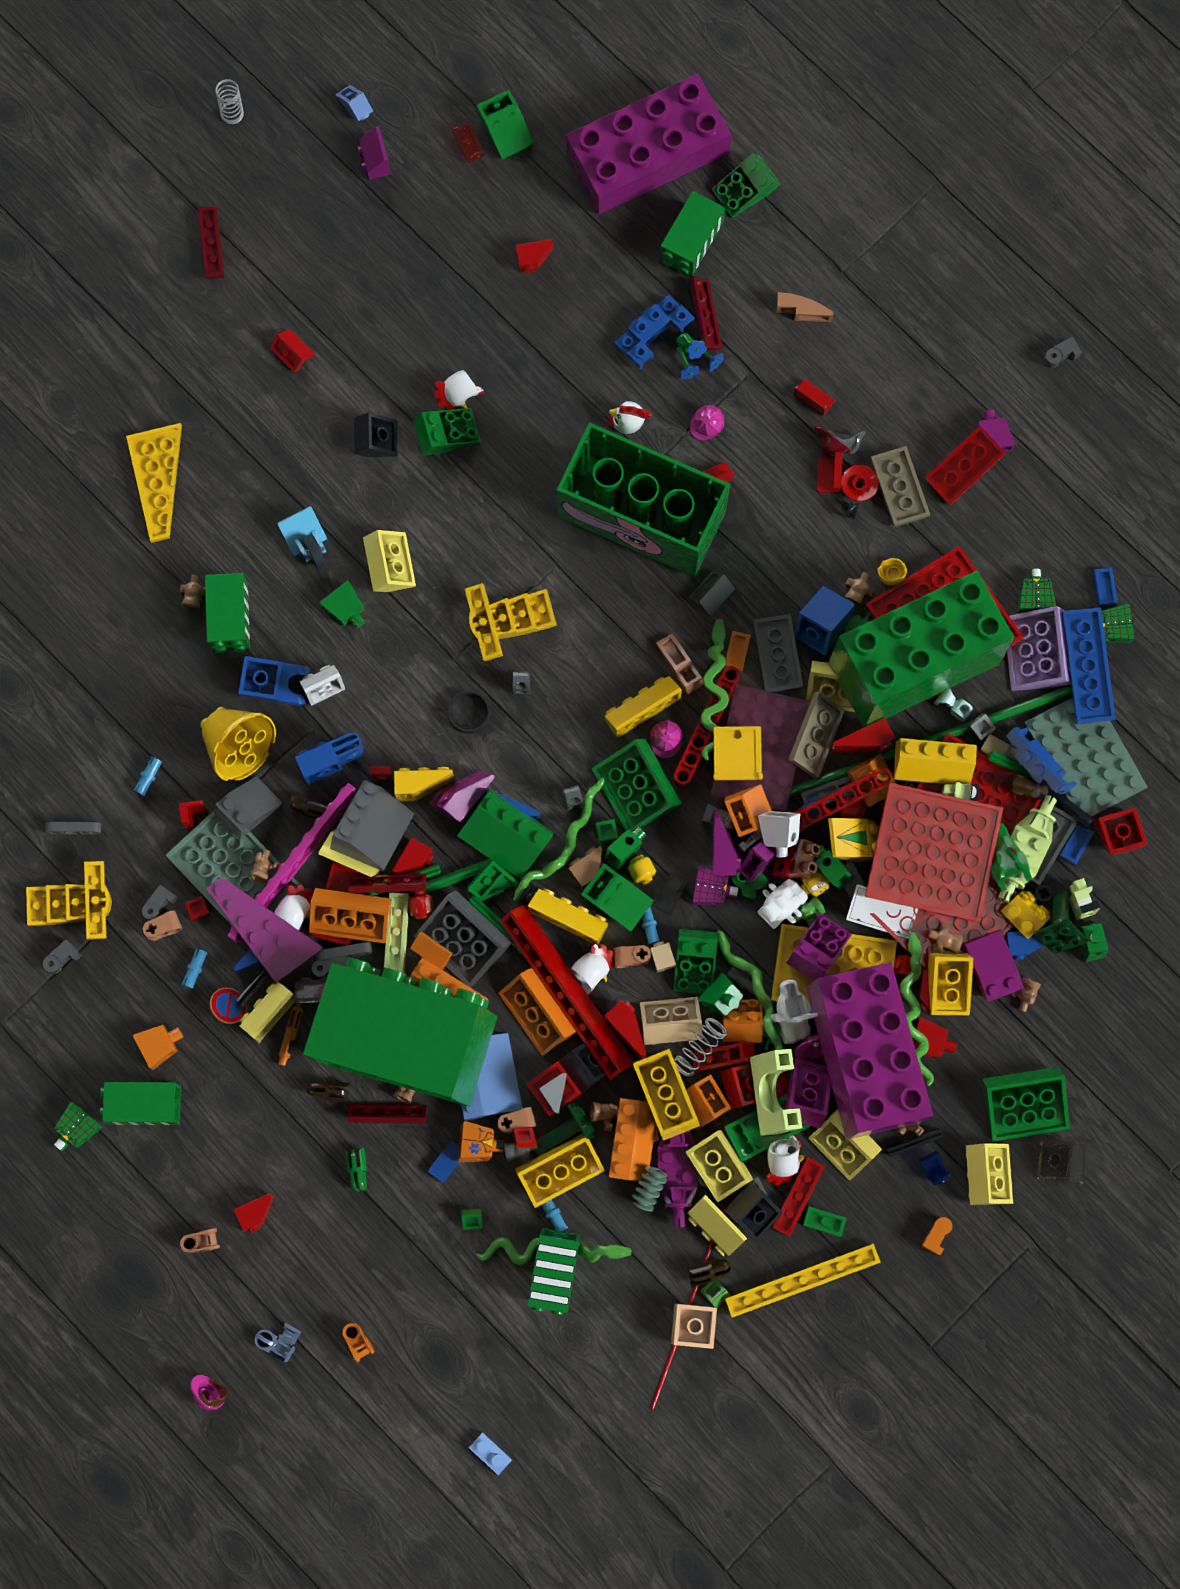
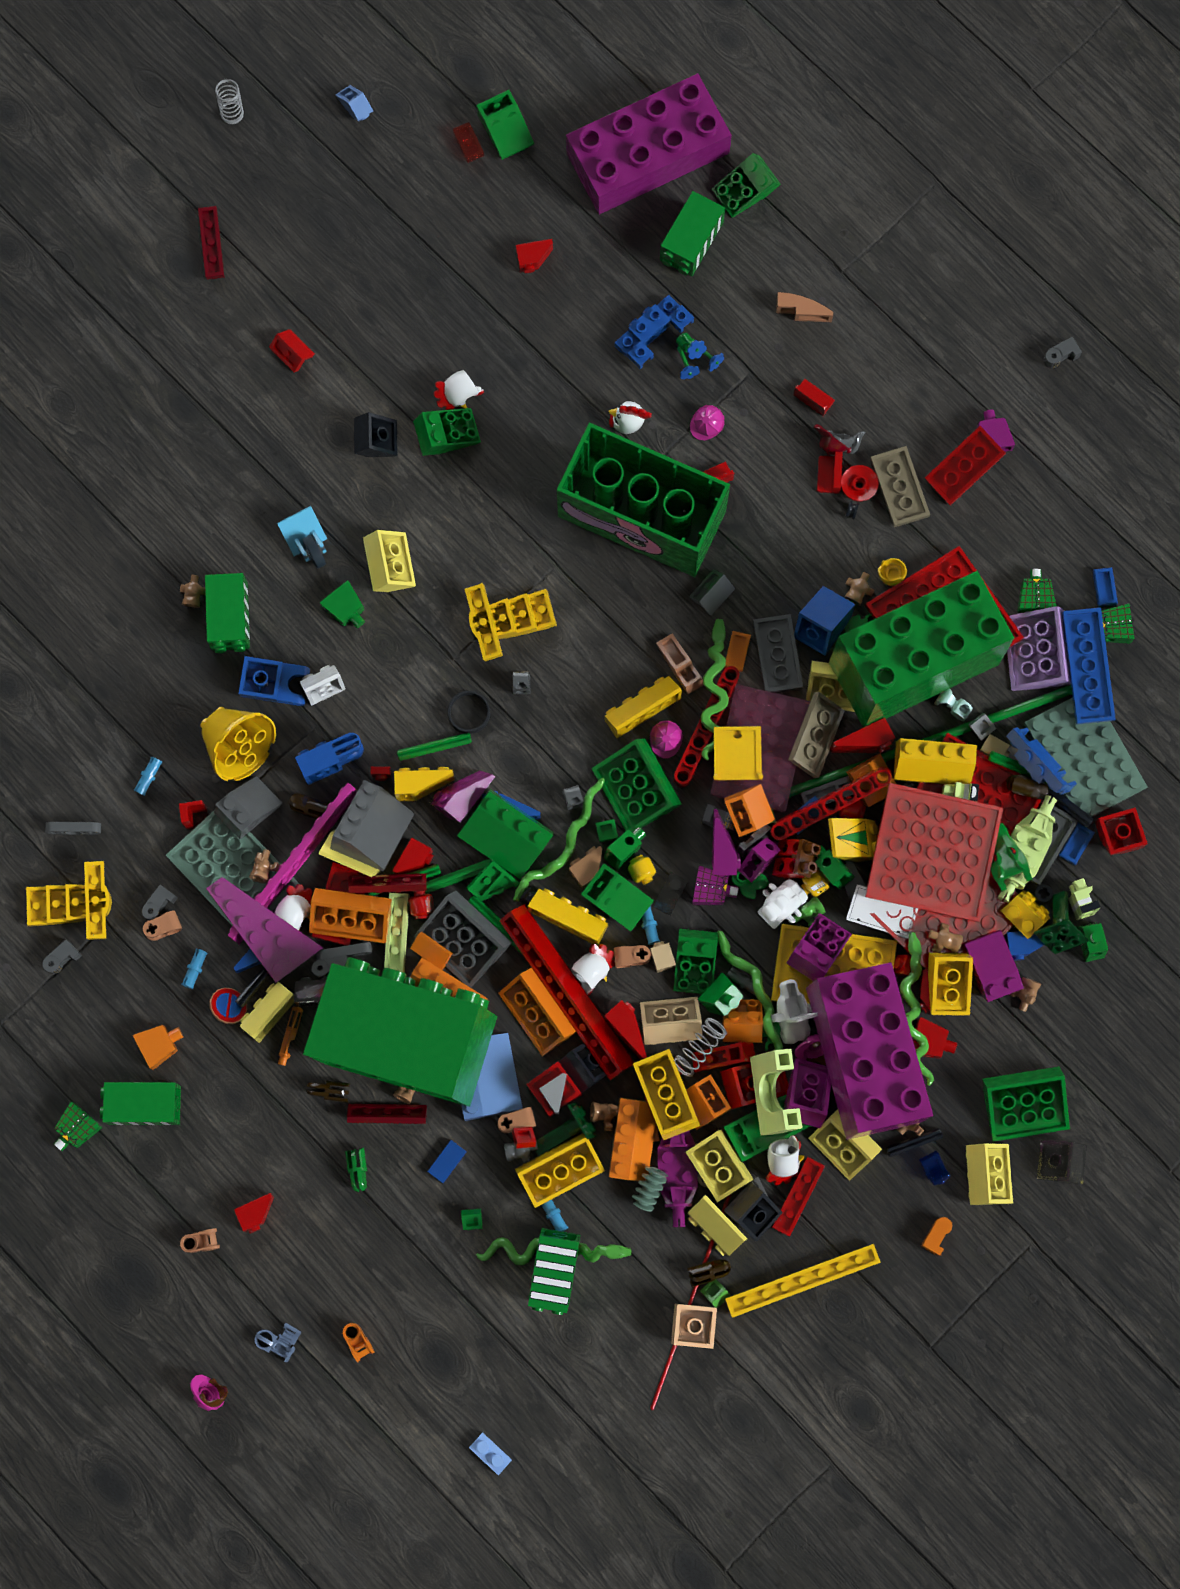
(155, 469): yellow wing -> none
(197, 908): red tile -> none
(374, 154): magenta slope -> none
(434, 746): none -> green axle
(477, 1143): orange torso -> none
(705, 313): dark red plate -> none
(780, 830): white torso -> none
(824, 1221): green plate -> none

